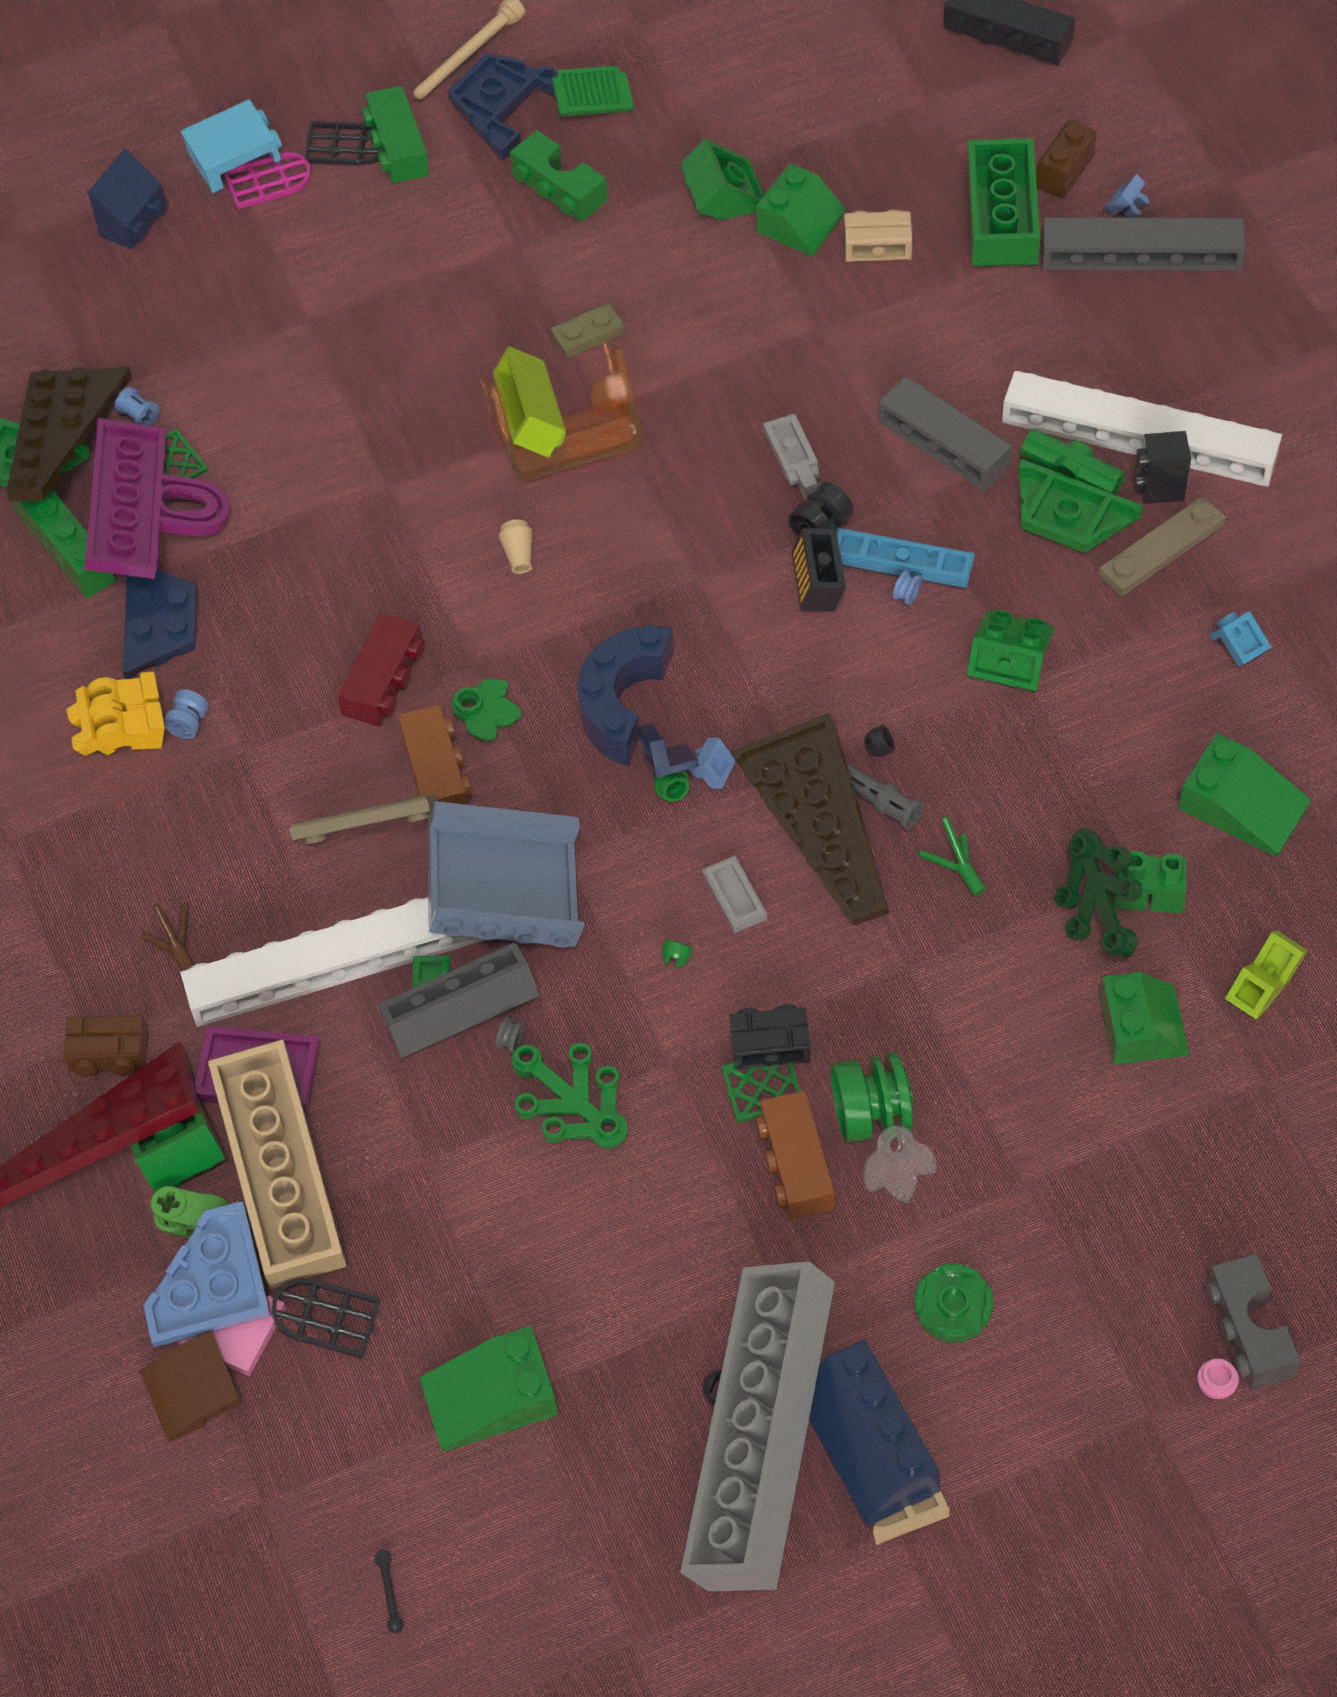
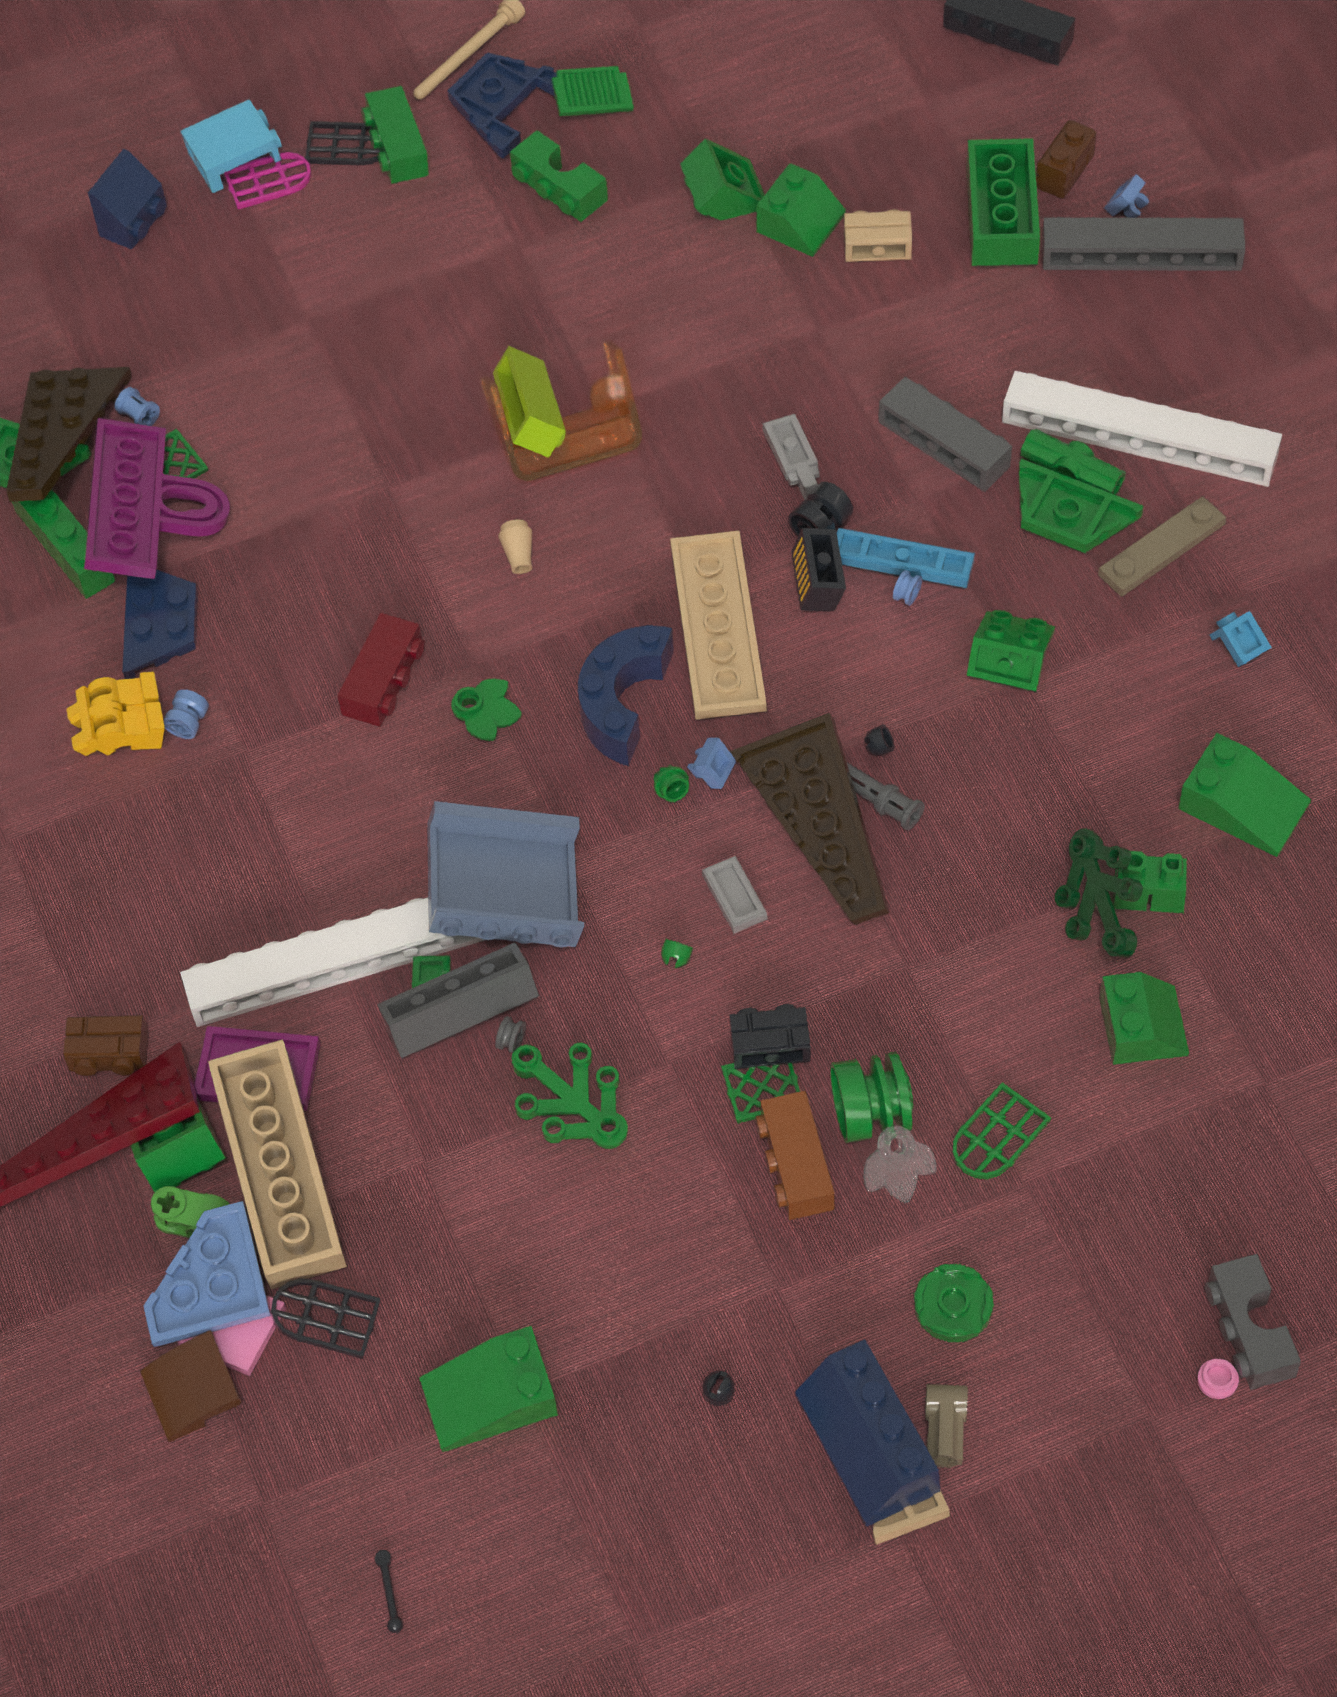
(177, 943): reddish brown plant -> none
(315, 829): dark tan plate -> none
(432, 755): dark orange brick -> none
(587, 331): olive plate -> none
(663, 759): dark blue panel -> none
(718, 625): none -> tan plate
(758, 1428): light grey brick -> none
(946, 1417): none -> dark tan piece
(961, 851): green plant -> none
(1012, 1130): none -> green window
(1163, 467): black brick -> none
(1267, 975): lime slope -> none

